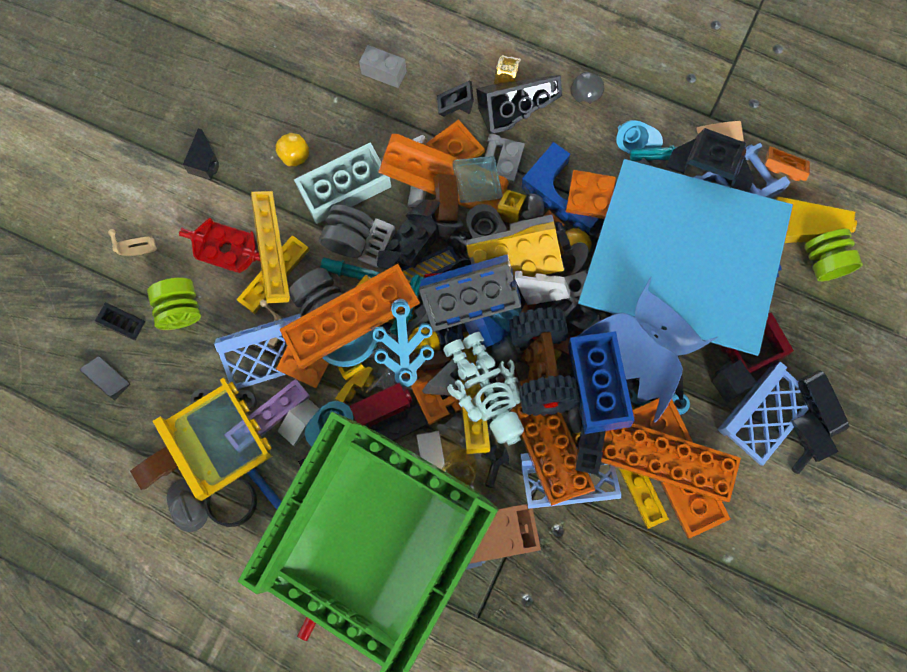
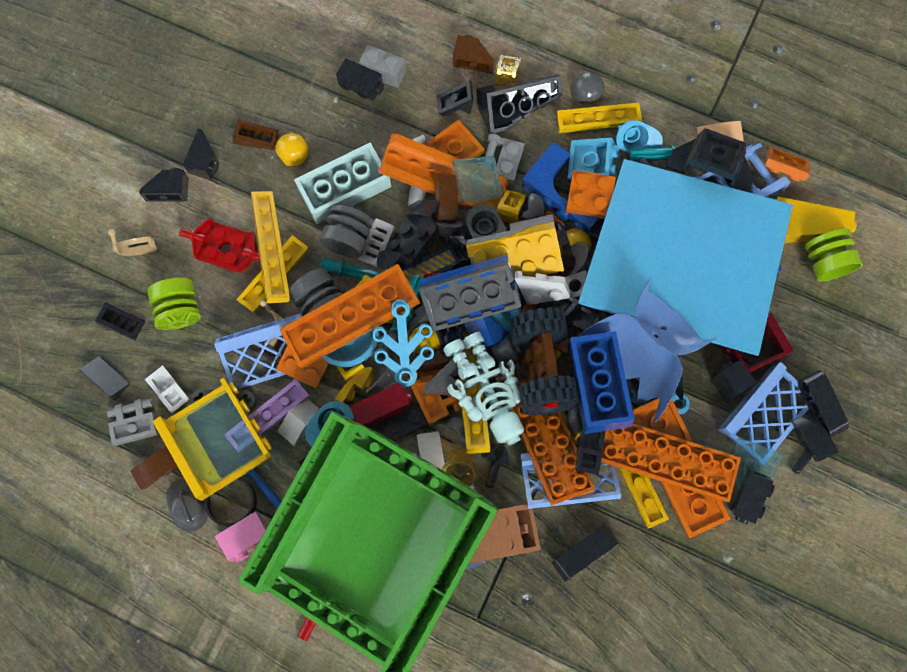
(132, 428): none -> light grey plate
(166, 187): none -> black slope
(167, 389): none -> white slope
(242, 537): none -> bright pink brick
(249, 127): none -> reddish brown slope
(359, 80): none -> black brick
(472, 55): none -> reddish brown slope
(585, 552): none -> black beam
(593, 156): none -> medium azure plate
(597, 117): none -> yellow plate
(751, 497): none -> black brick
(755, 458): none -> clear light blue plate

